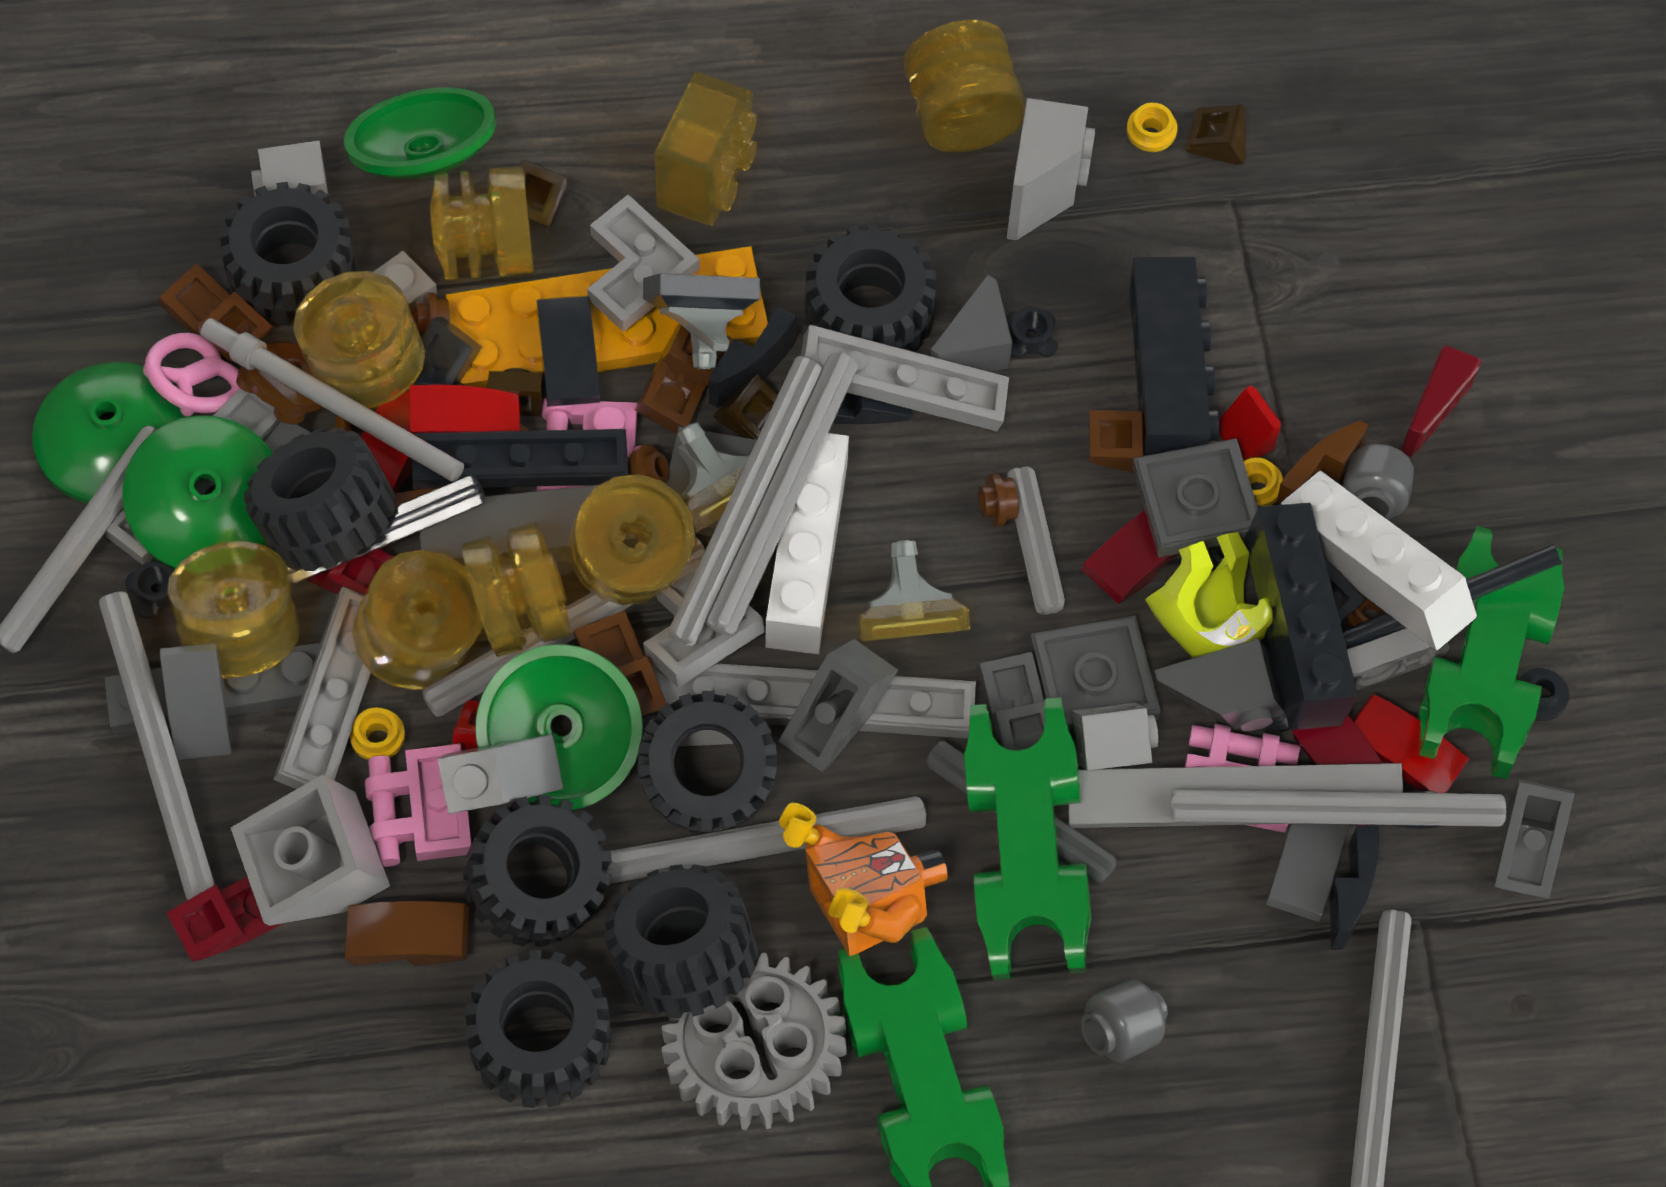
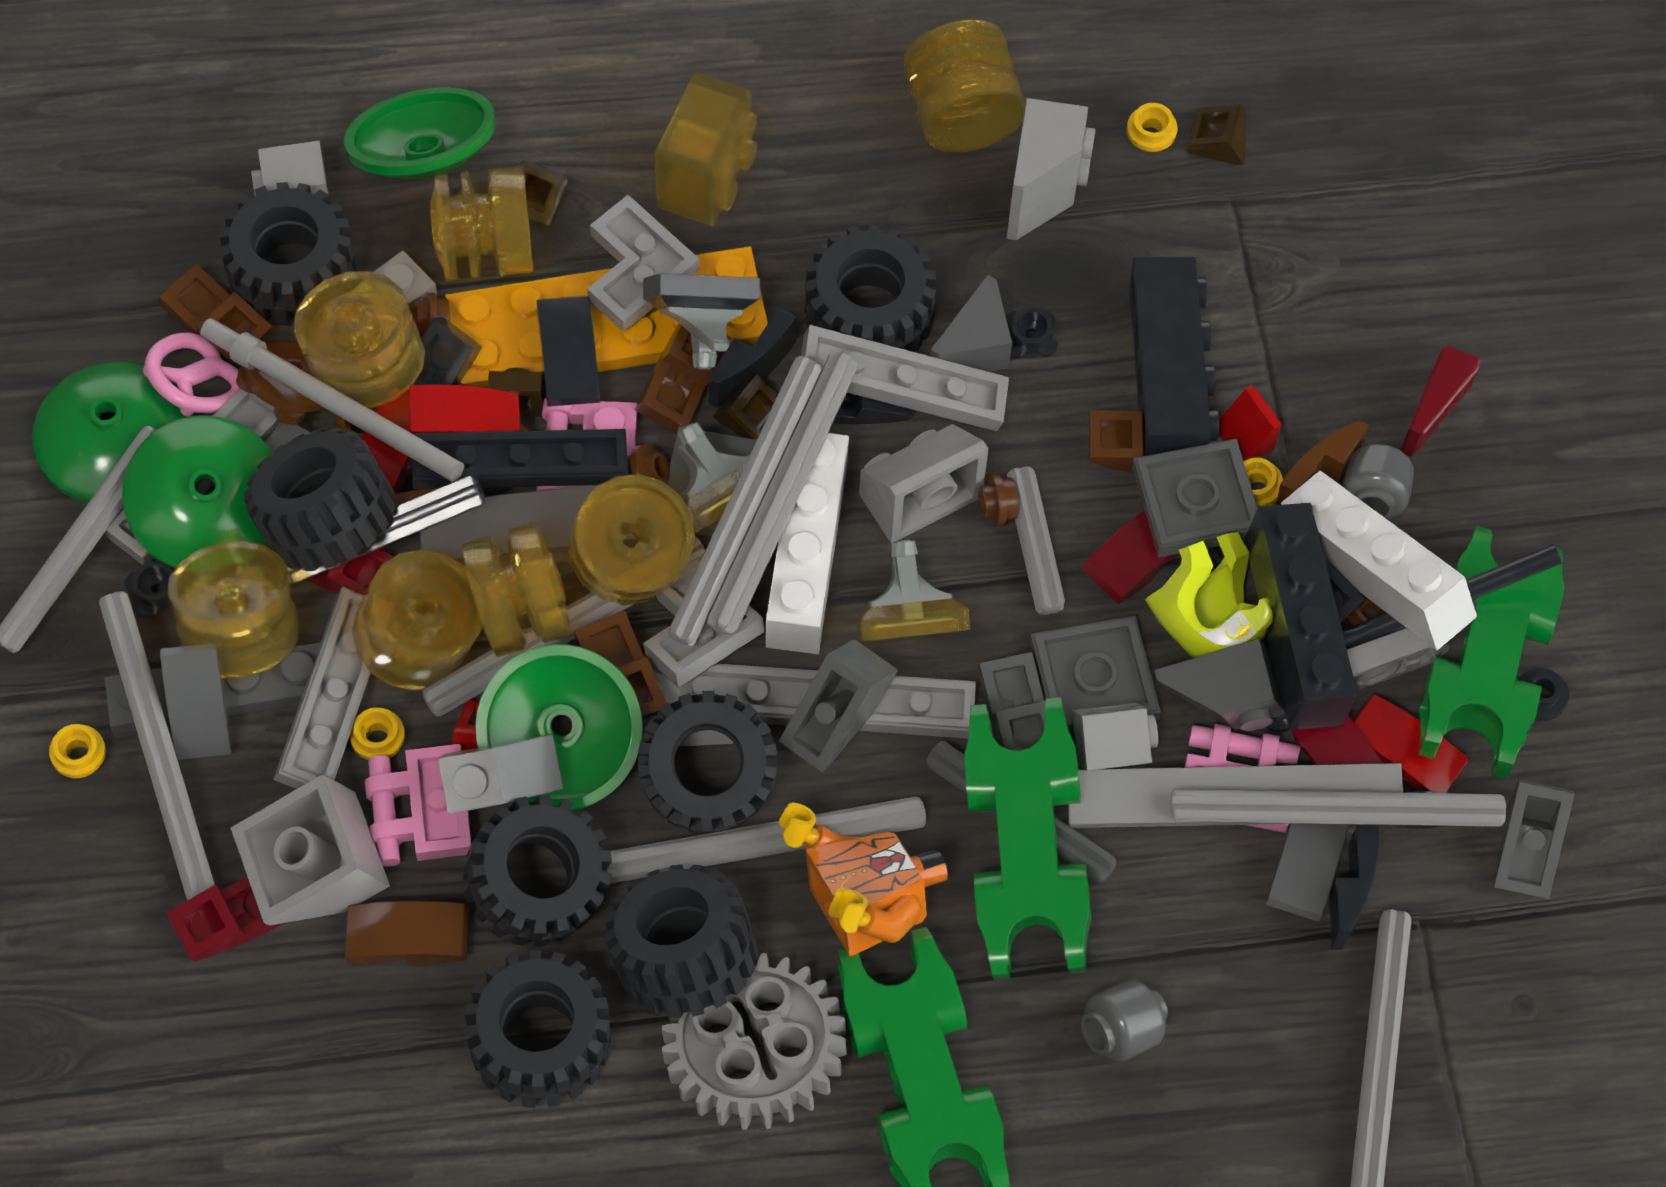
(74, 737): none -> yellow plate
(924, 480): none -> light grey slope

